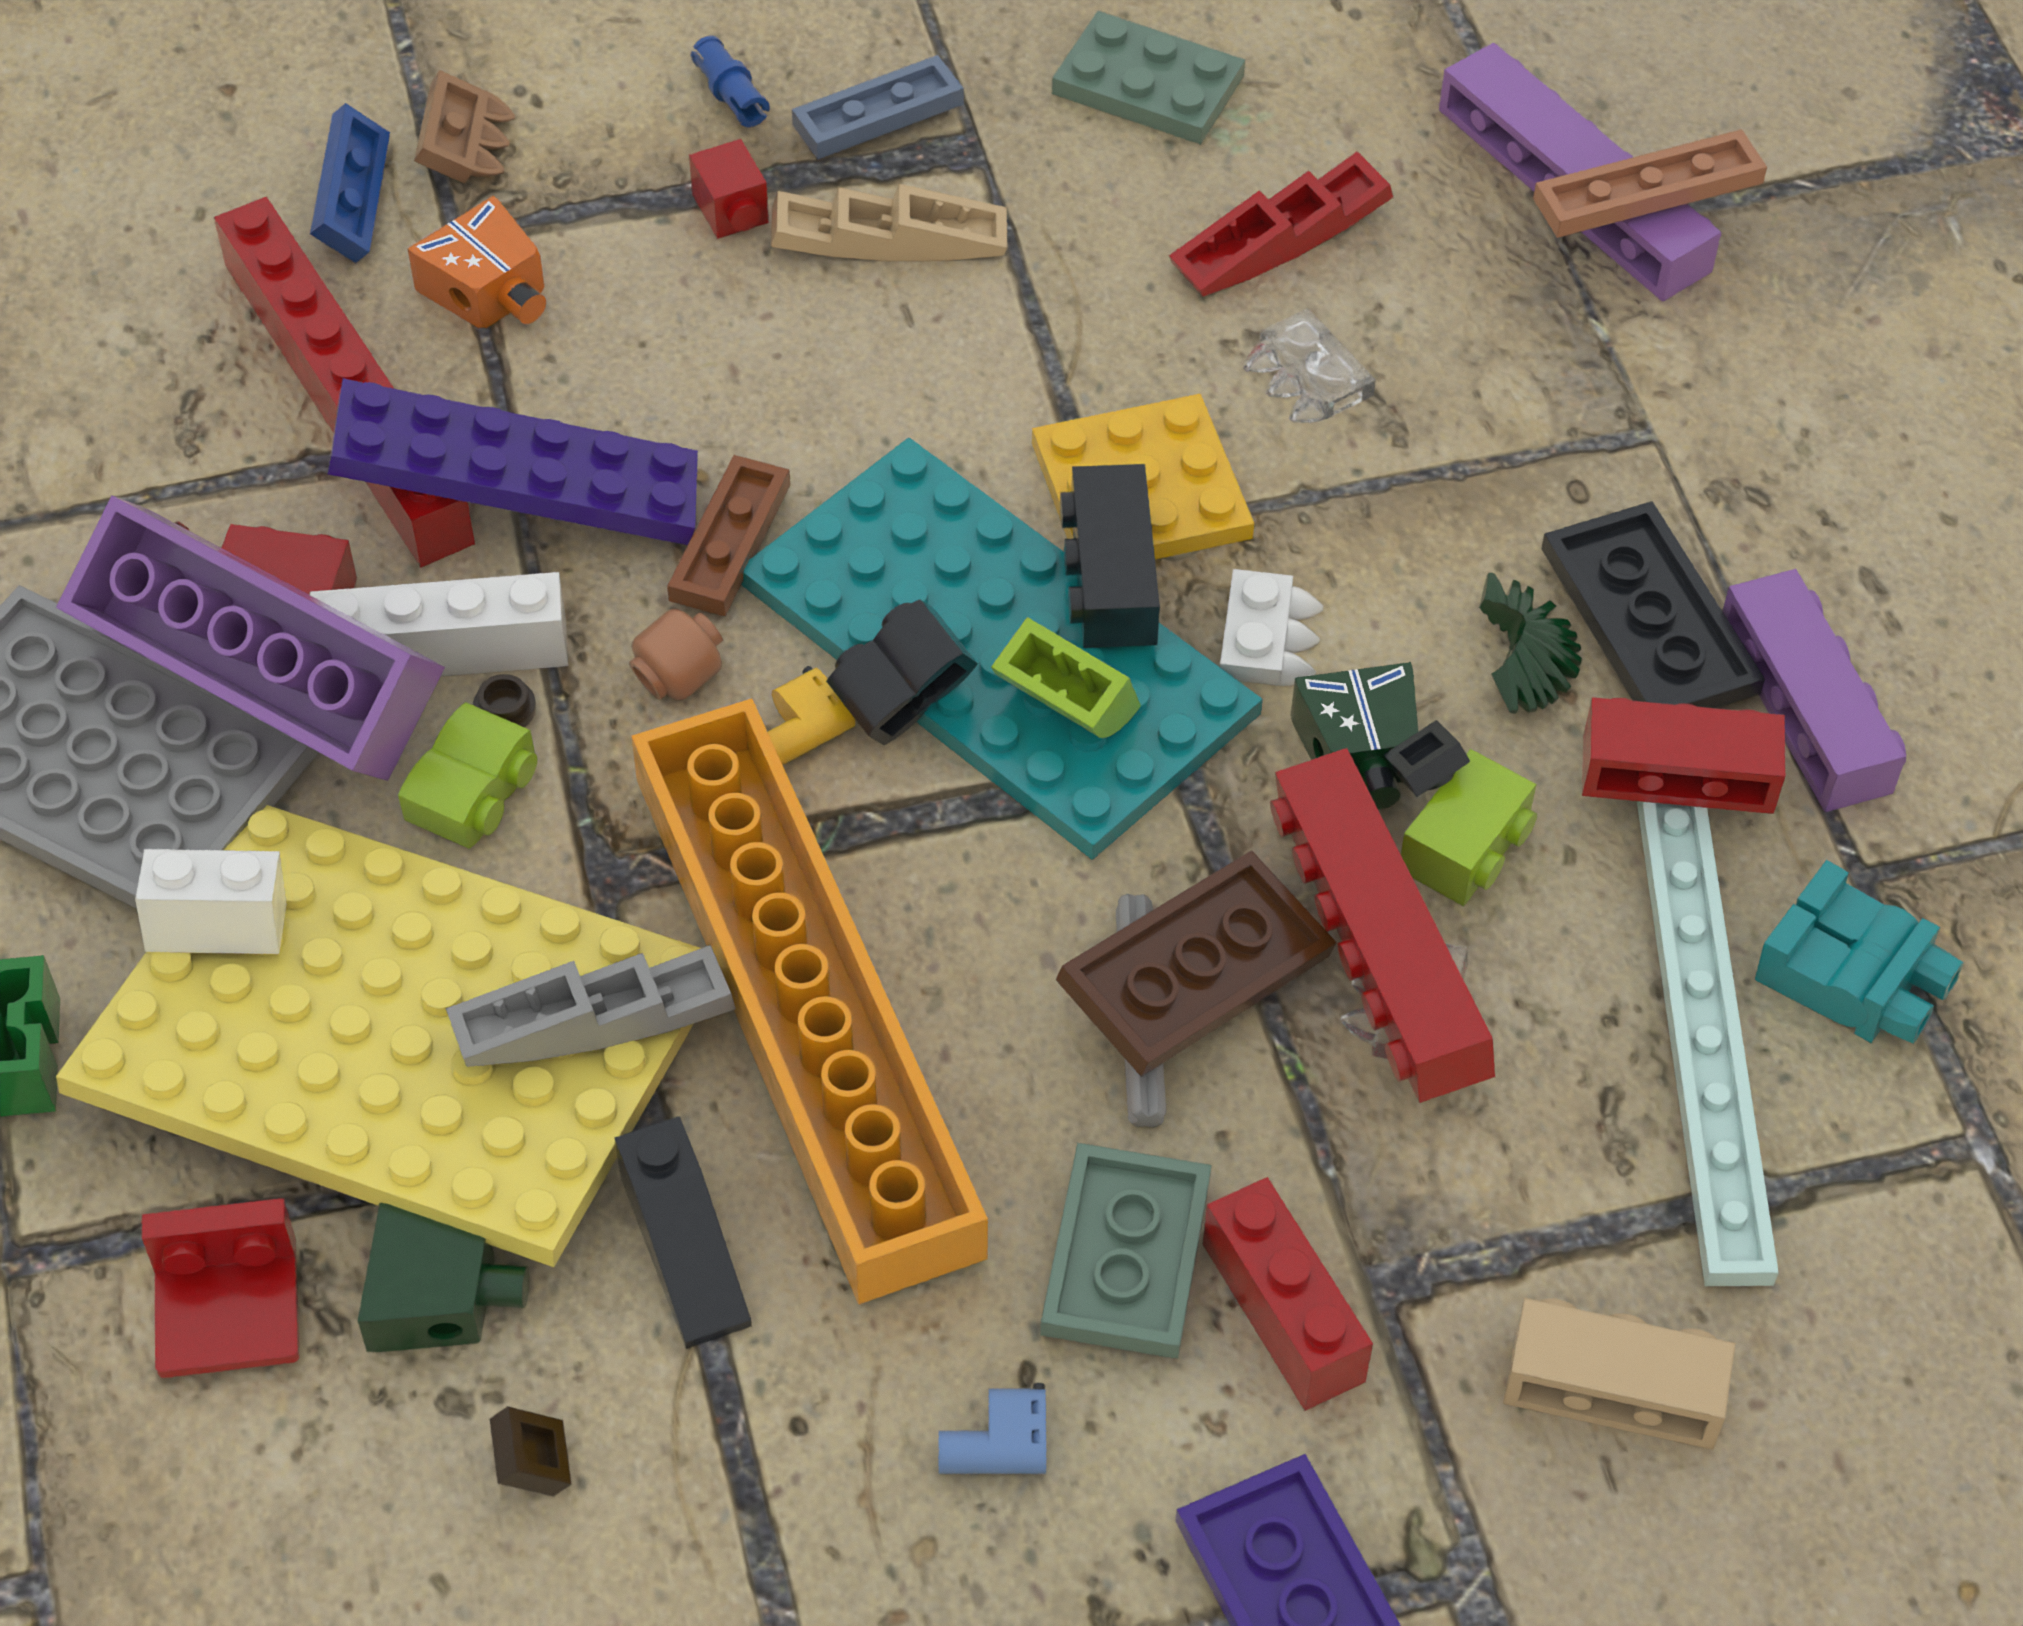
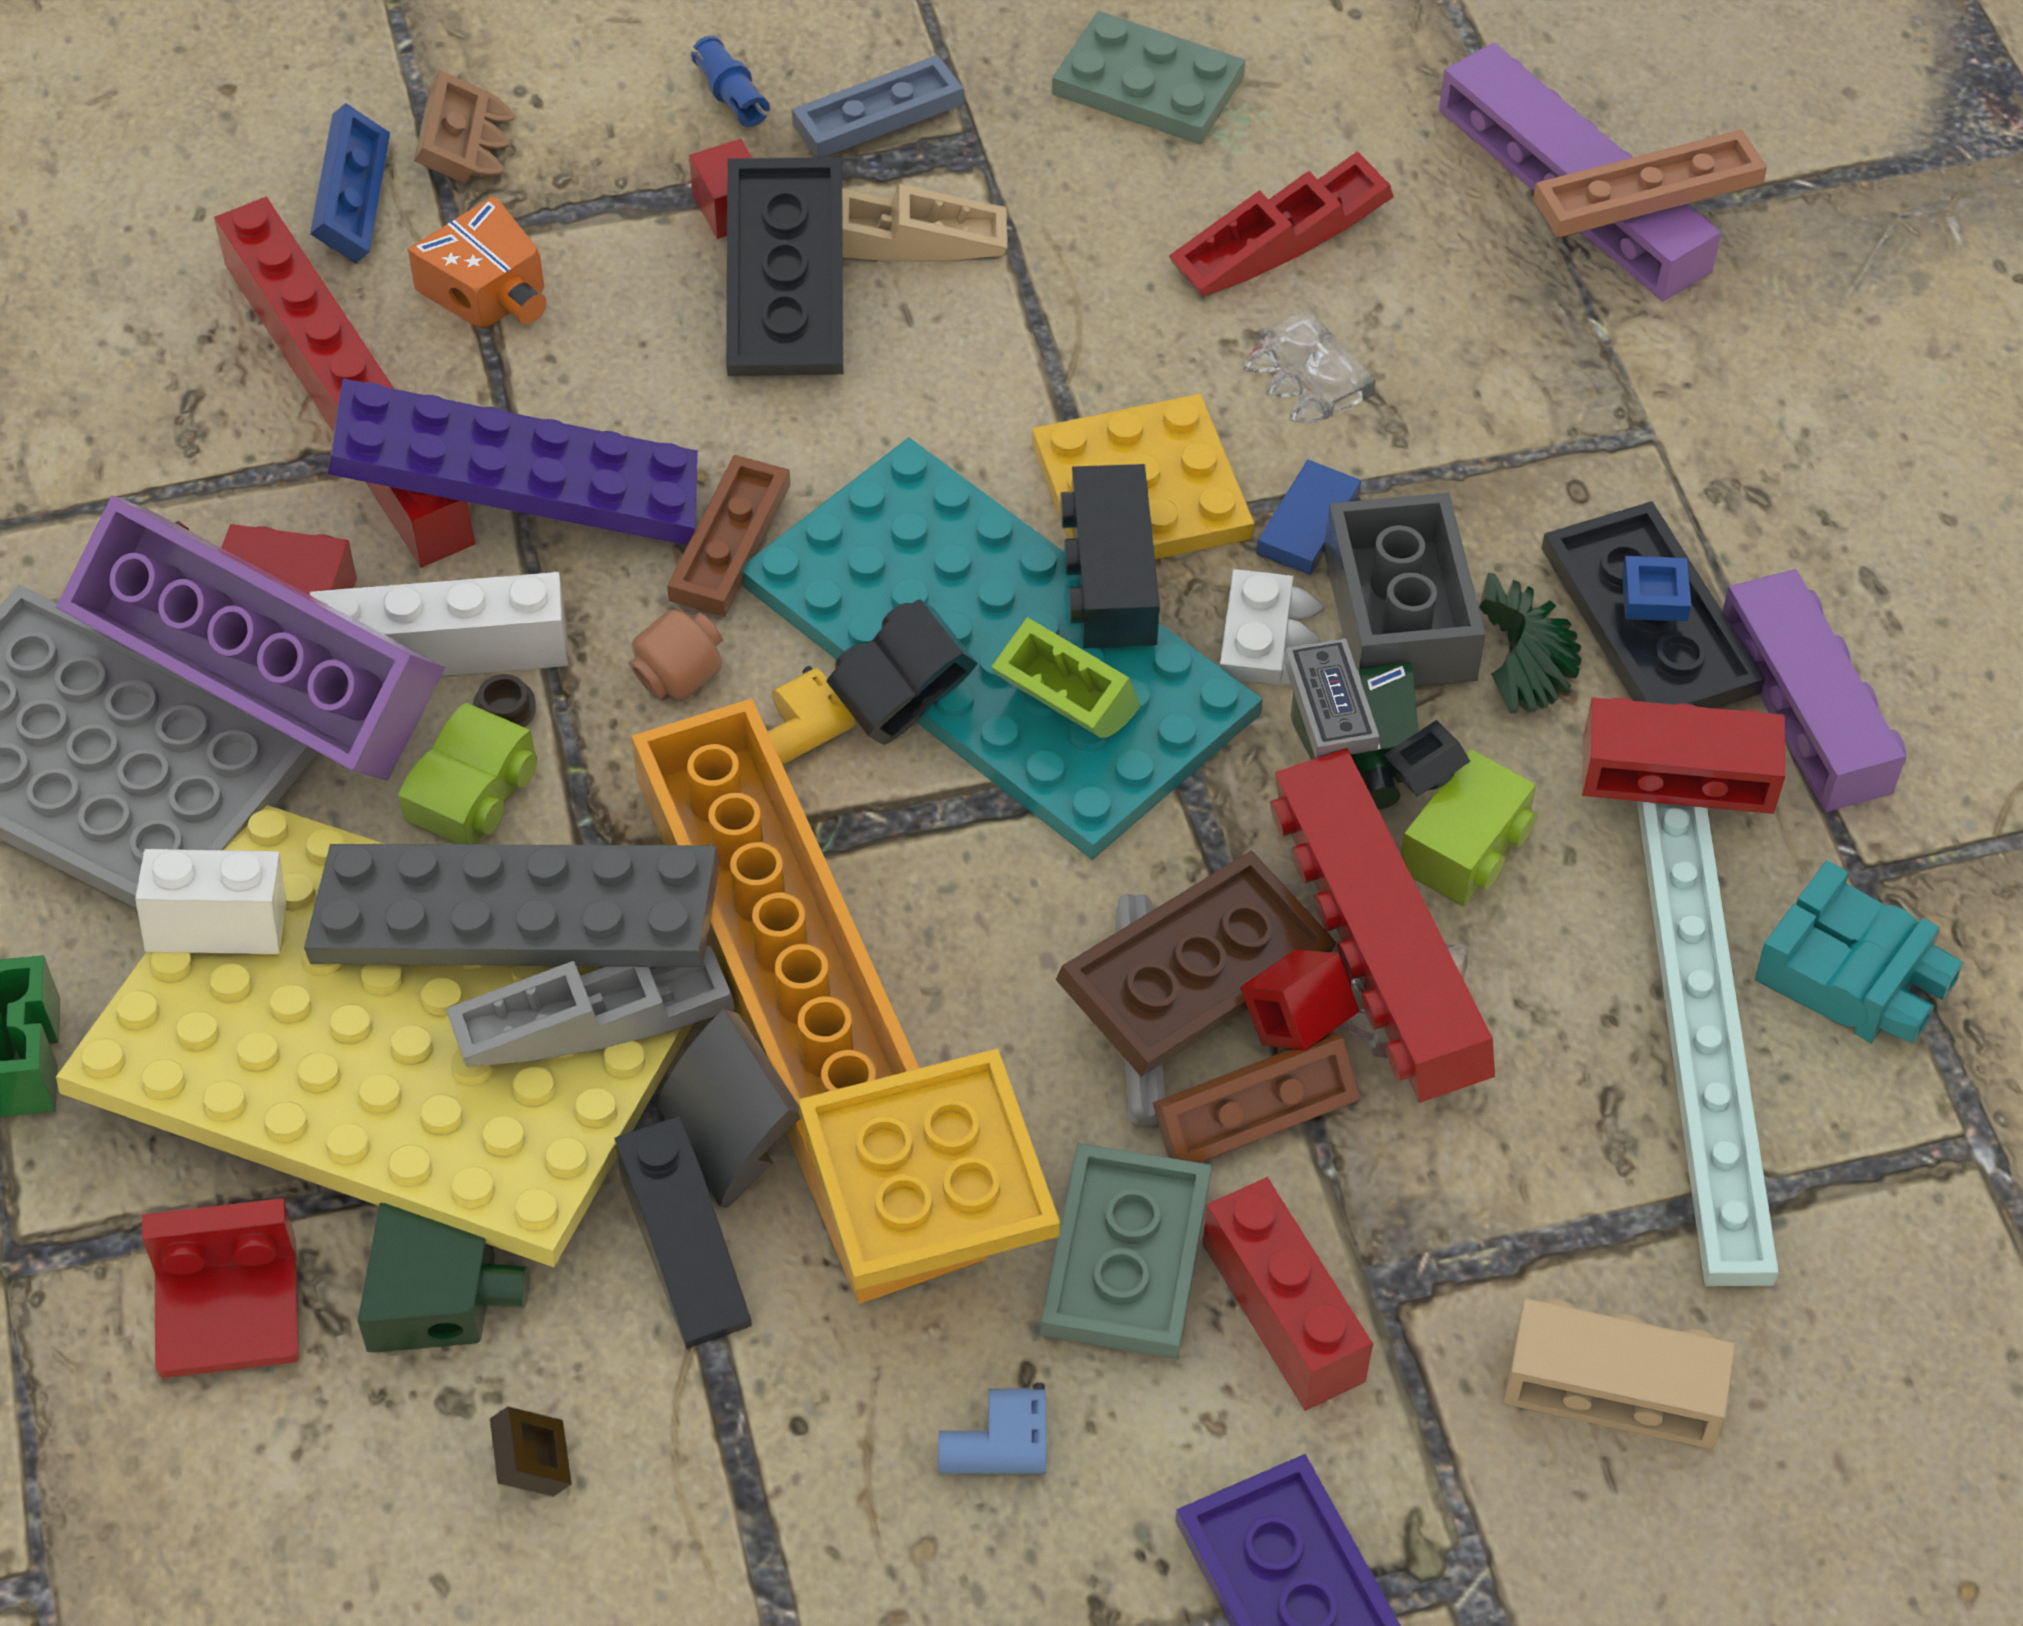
(514, 905): none -> dark grey plate
(729, 1105): none -> dark grey slope
(784, 266): none -> black plate
(928, 1169): none -> yellow plate
(1257, 1100): none -> dark orange plate
(1299, 523): none -> blue tile
(1300, 999): none -> red brick
(1331, 698): none -> tile
(1405, 587): none -> dark grey brick
(1656, 588): none -> blue plate

